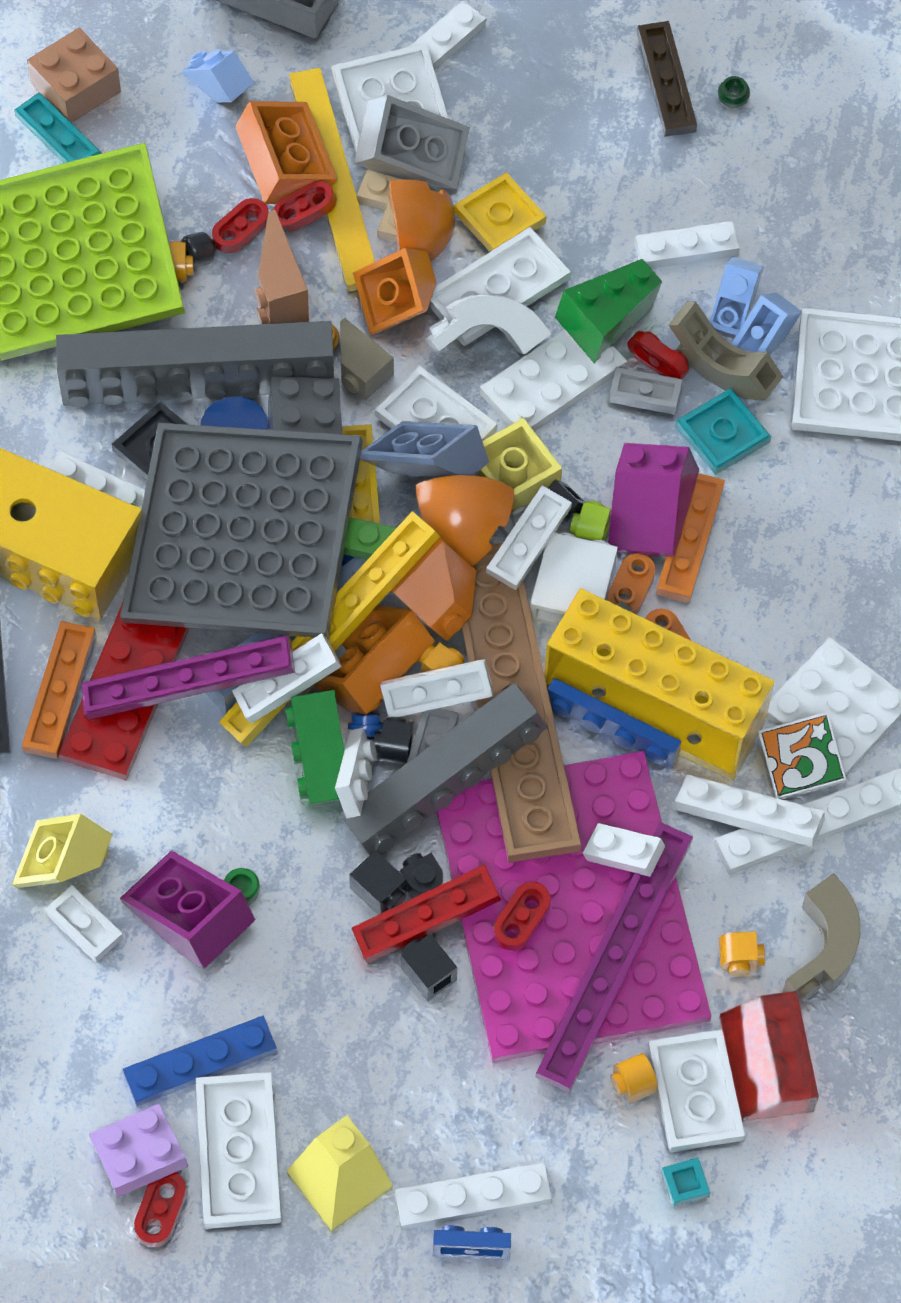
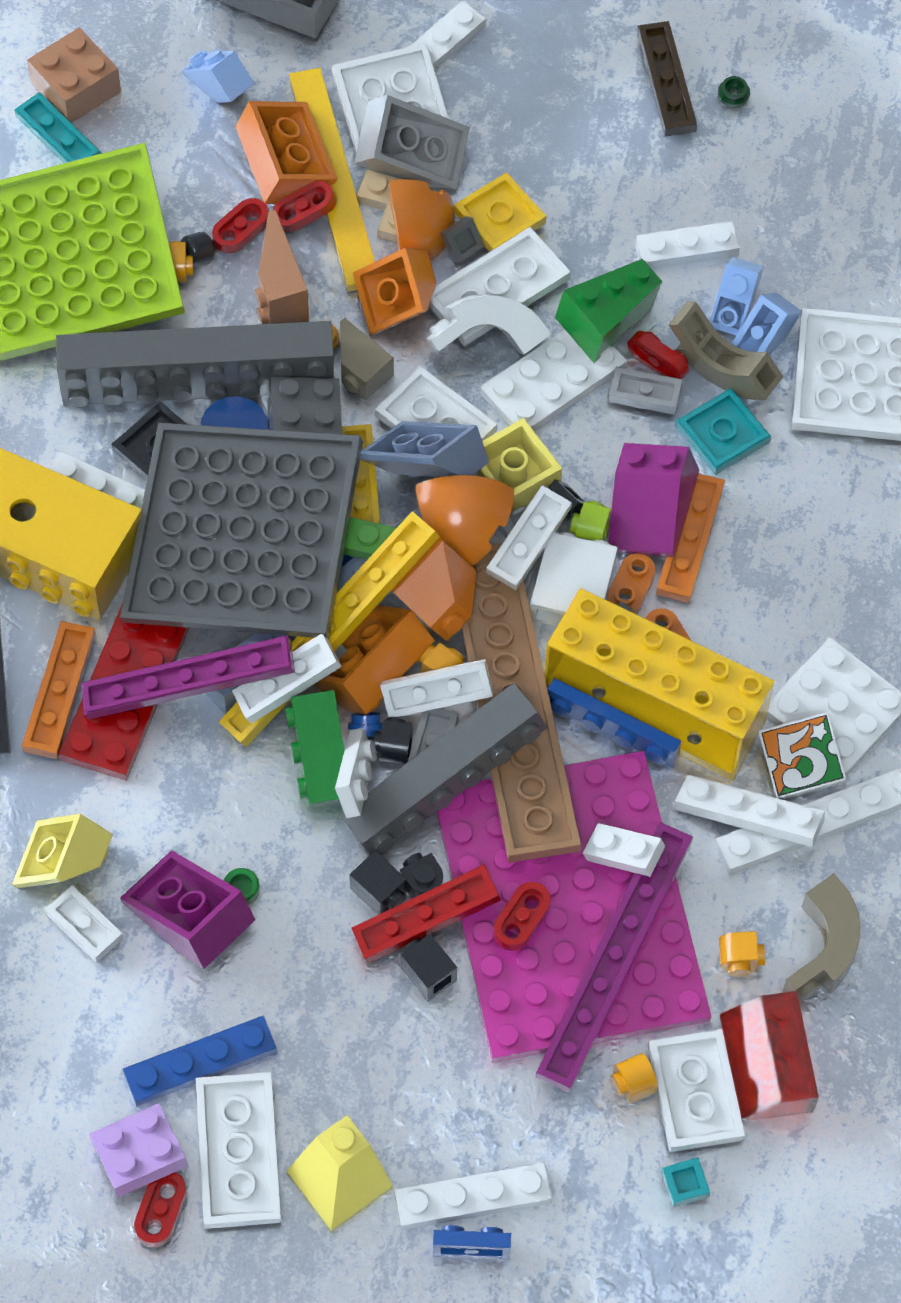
(462, 239): none -> dark grey plate

